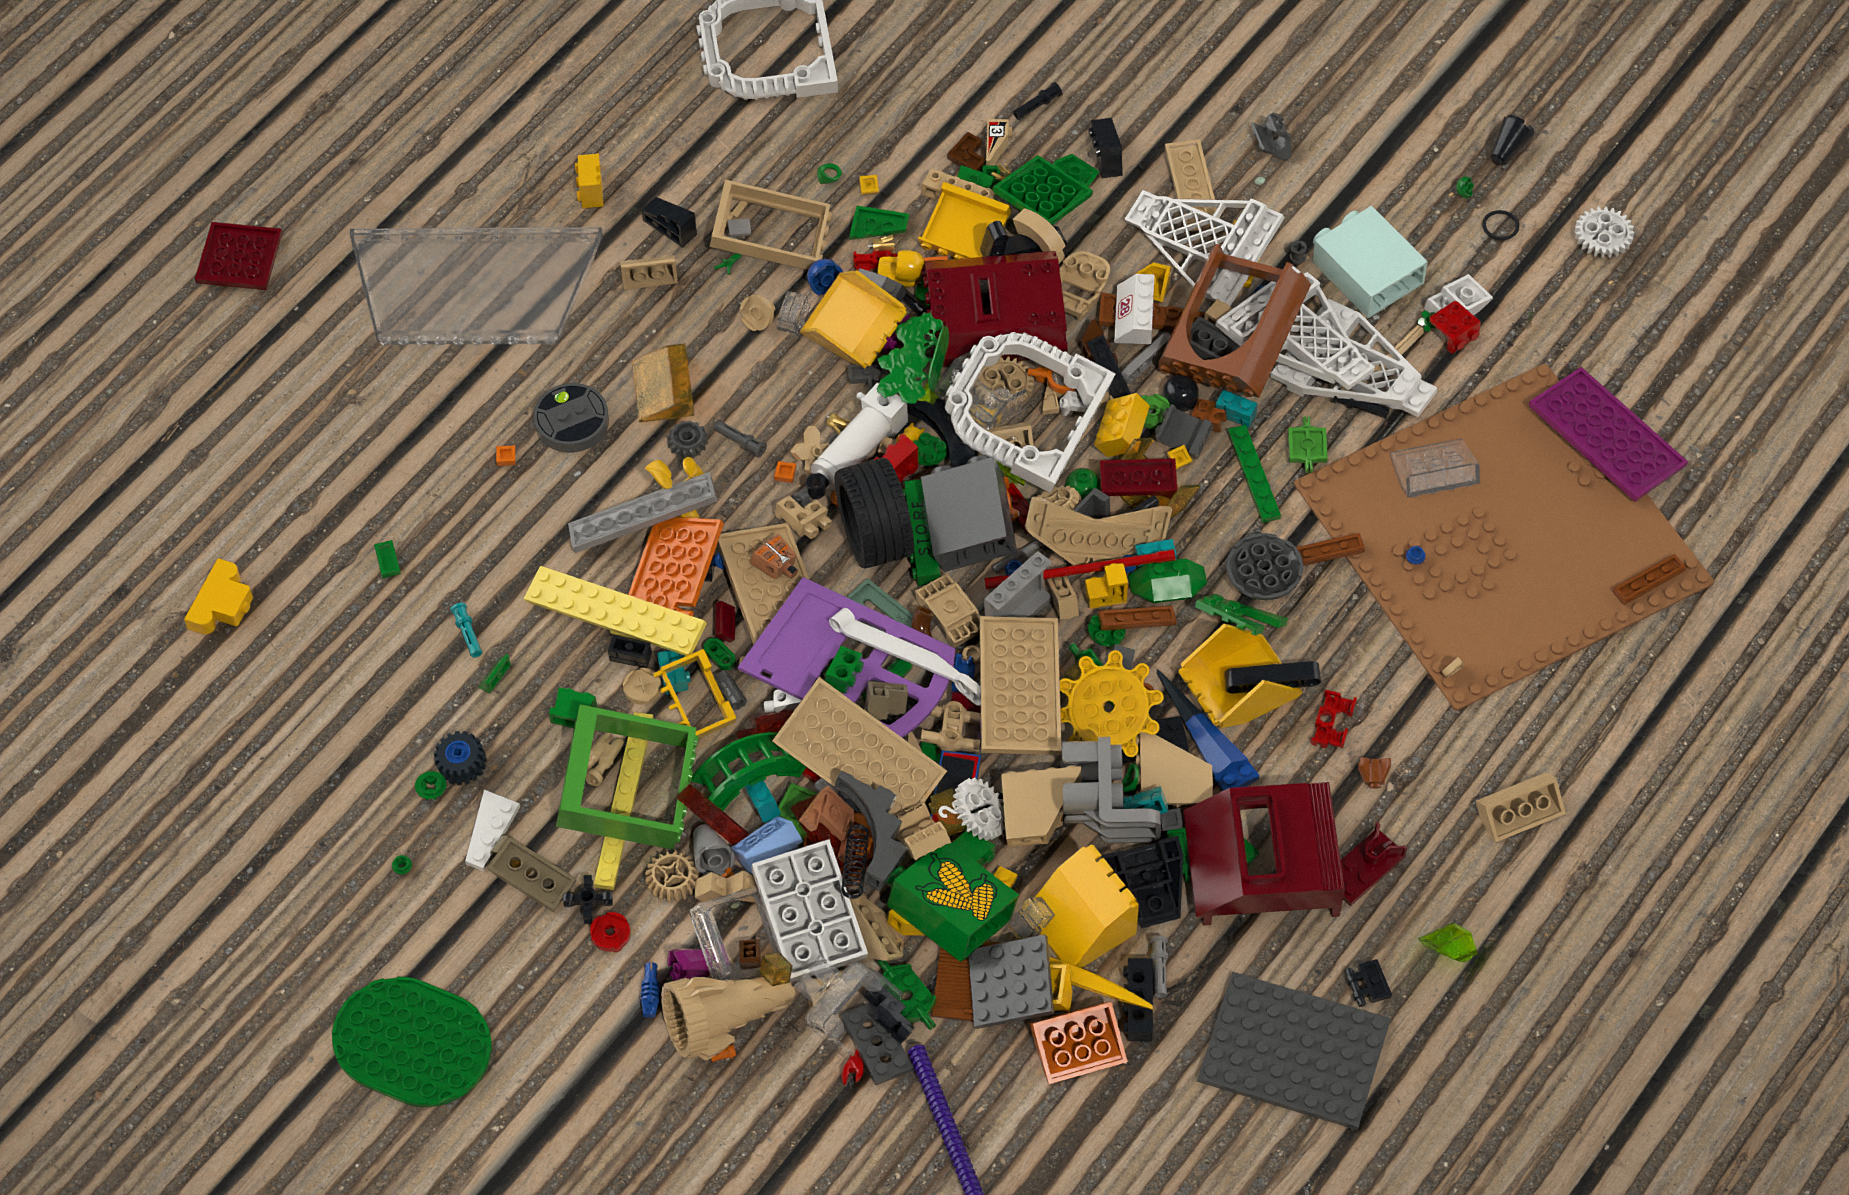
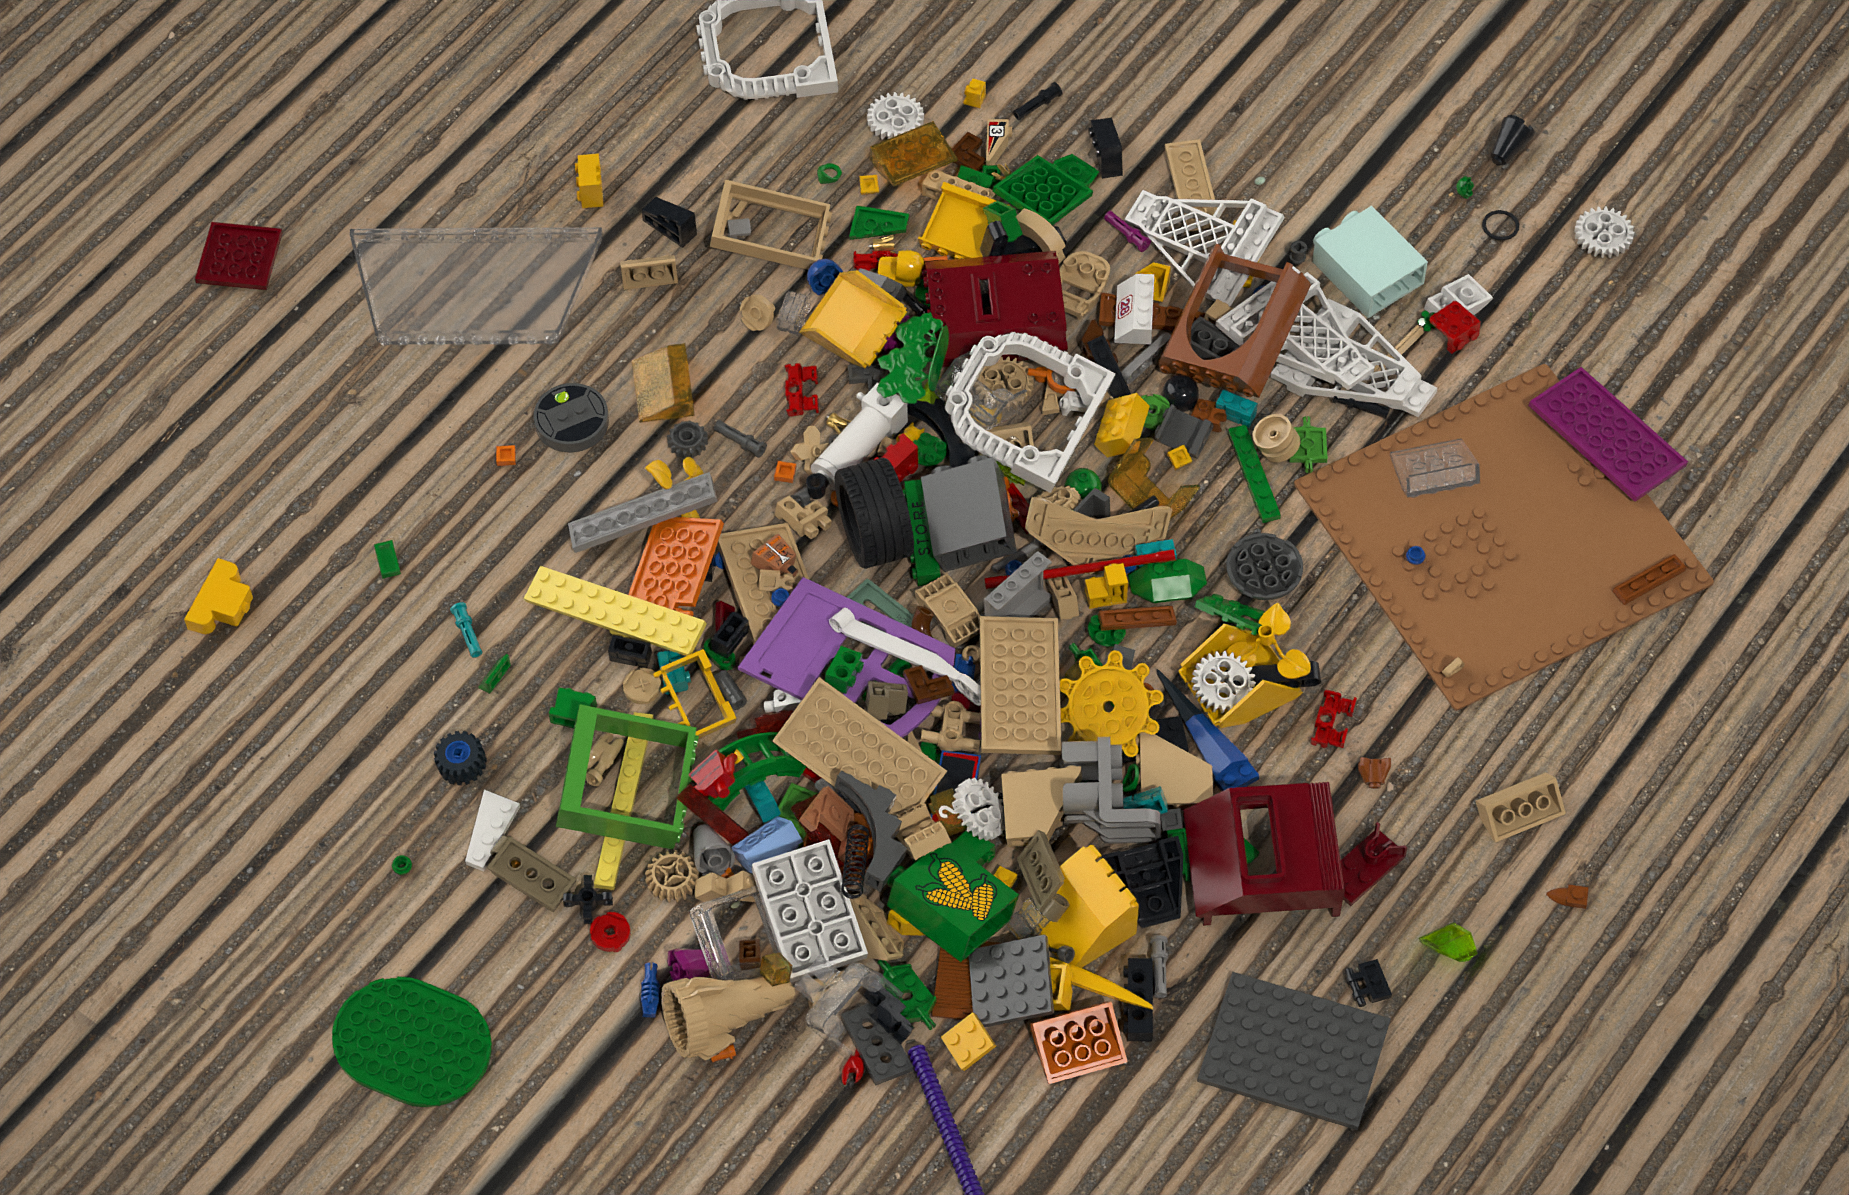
(431, 778): green gear -> none
(716, 774): none -> red torso
(728, 262): green bar -> none
(730, 635): none -> black brick
(771, 580): none -> tan plate
(779, 597): none -> blue plate
(796, 400): none -> red piece
(894, 115): none -> white gear
(911, 154): none -> clear yellow slope
(925, 689): none -> reddish brown plate
(968, 1041): none -> yellow plate
(975, 93): none -> yellow brick
(1007, 215): none -> green hips
(1043, 877): none -> dark tan hinge
(1064, 953): none -> dark grey hinge
(1133, 235): none -> magenta pin
(1139, 477): dark red plate -> none
(1210, 692): none -> white gear
(1274, 622): none -> yellow plant
(1276, 438): none -> tan wheel
(1280, 147): dark grey piece -> none
(1331, 549): dark orange tile -> none
(1571, 896): none -> dark orange plate

